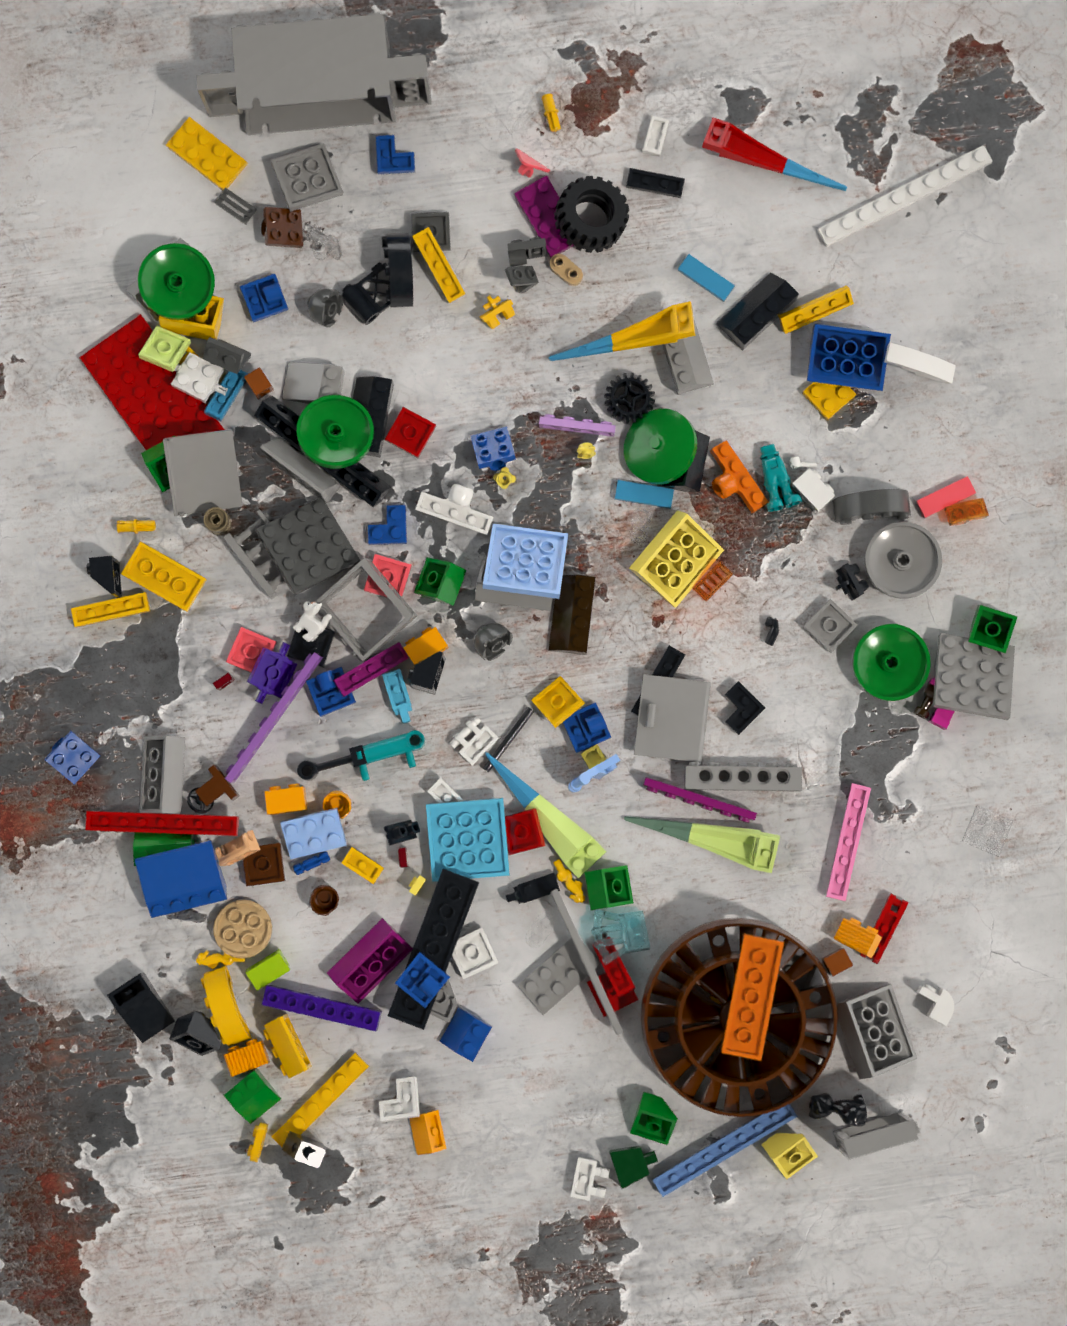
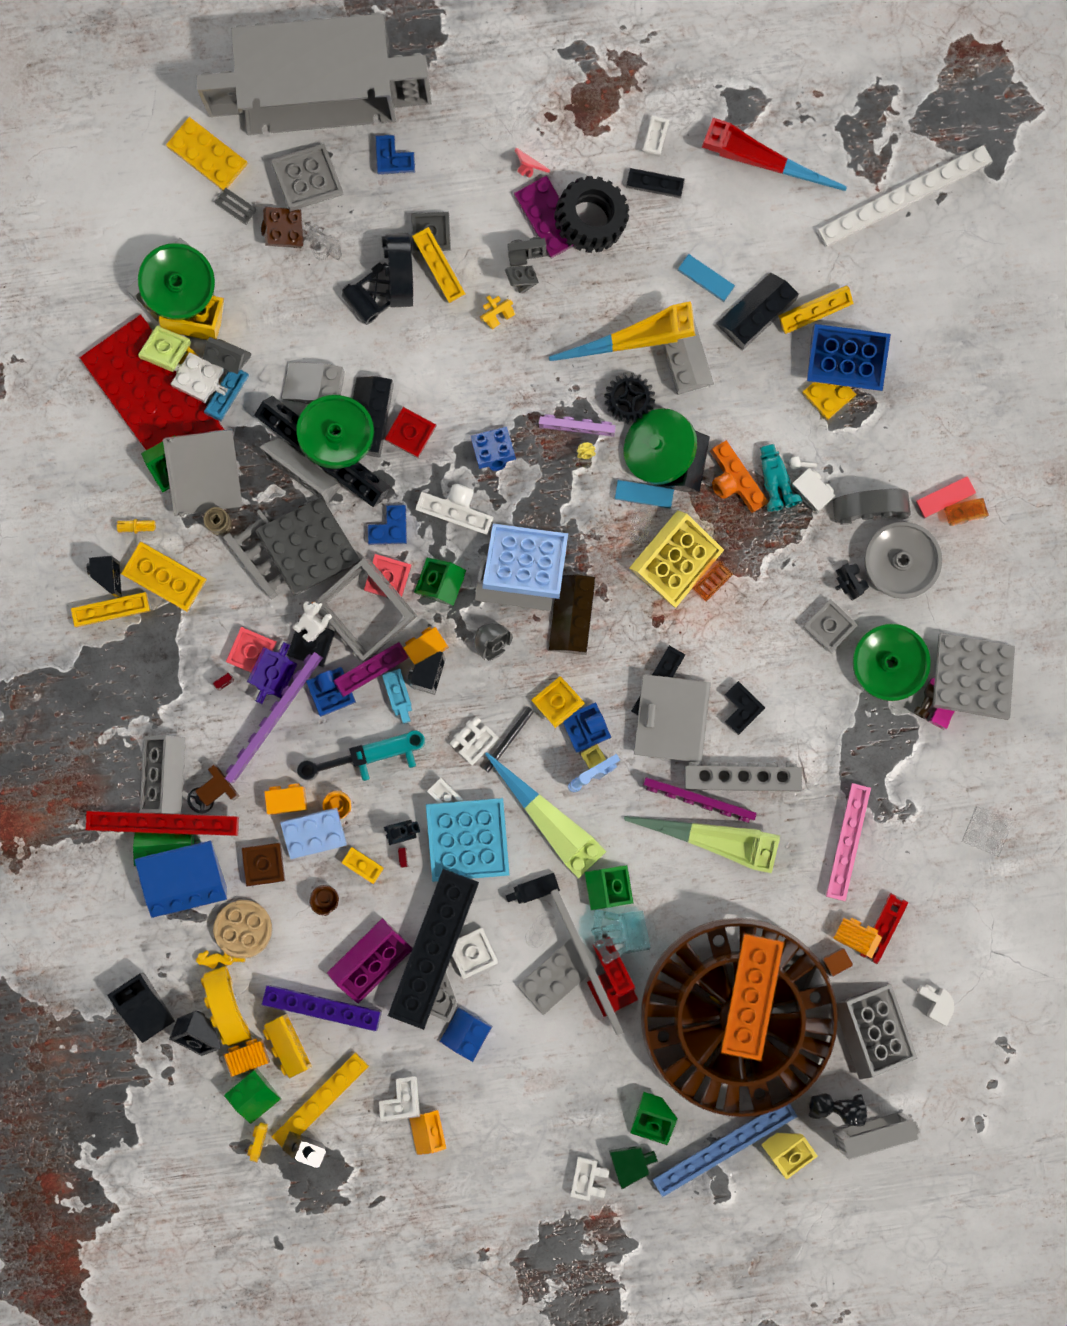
(72, 757): plate -> none
(237, 849): light nougat hinge -> none
(259, 383): dark orange panel -> none
(264, 298): blue plate -> none
(268, 969): lime hinge -> none
(311, 863): blue axle -> none
(324, 306): dark grey cylinder -> none
(416, 884): light yellow plate -> none
(422, 979): blue plate -> none
(504, 483): light yellow plate -> none
(523, 831): red plate -> none
(551, 112): yellow axle -> none
(564, 270): tan plate -> none
(573, 886): yellow animal -> none
(774, 630): black arm -> none
(920, 363): white slope -> none
(992, 628): green slope -> none

